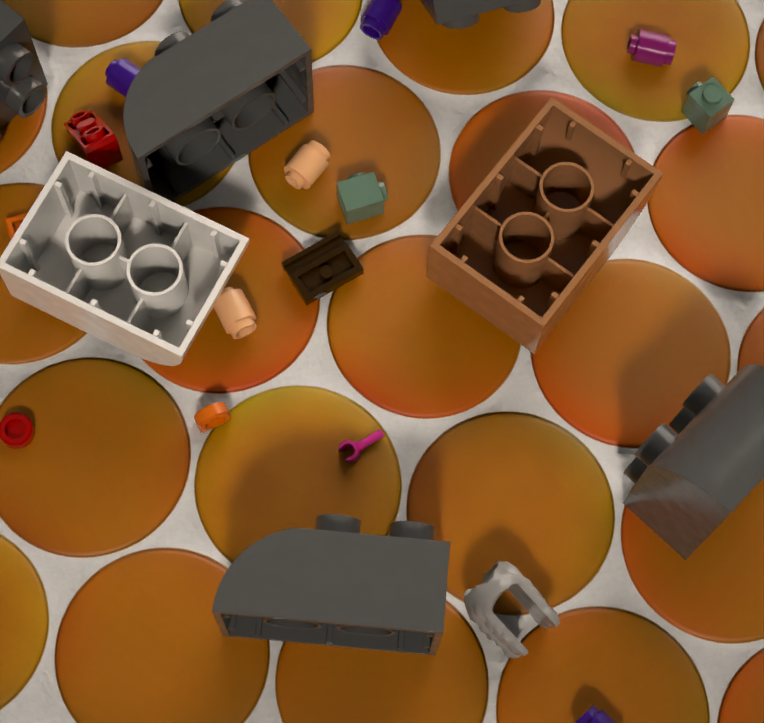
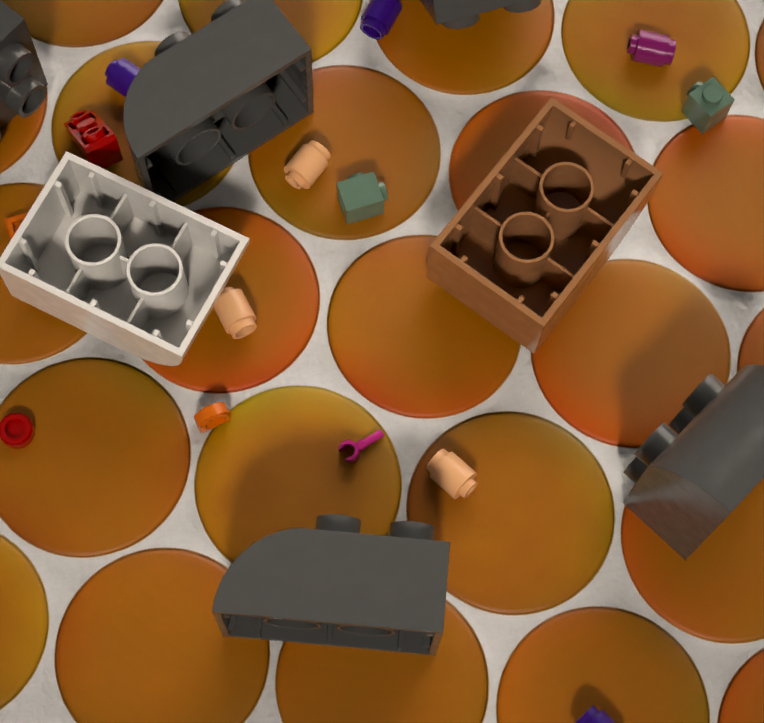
(322, 268): dark brown plate -> none
(452, 474): none -> light nougat brick
(482, 598): light grey piece -> none

